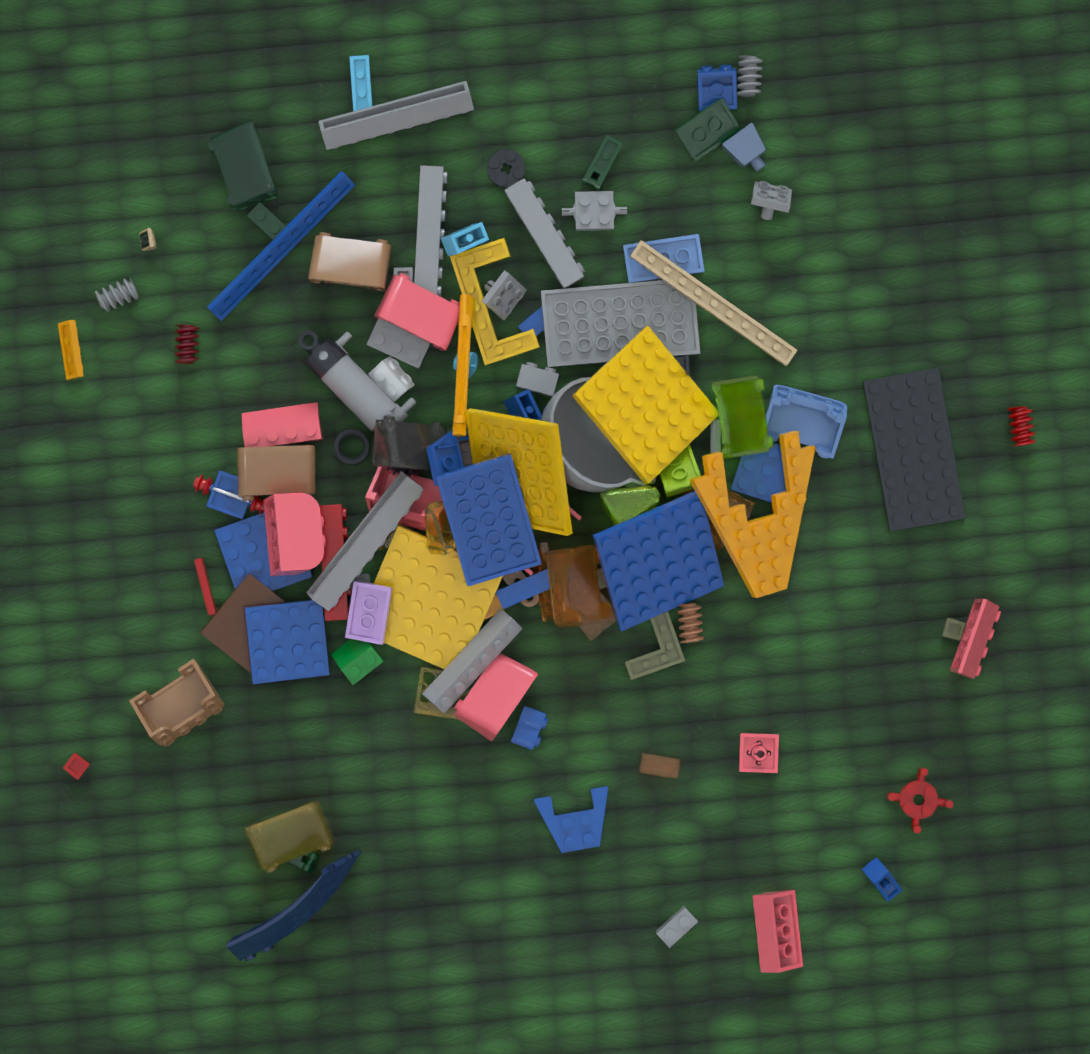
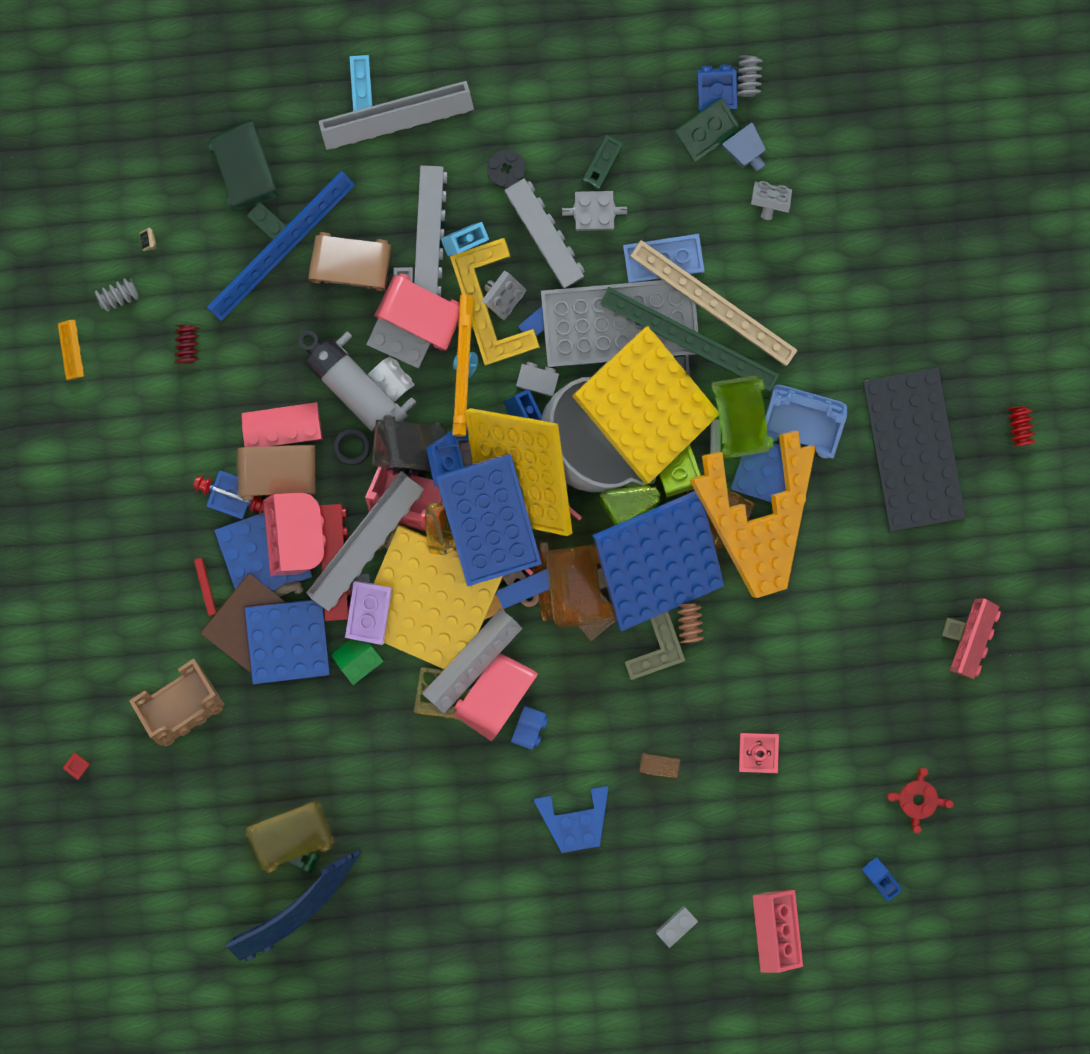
(289, 587): none -> dark tan arm
(687, 337): none -> dark green plate

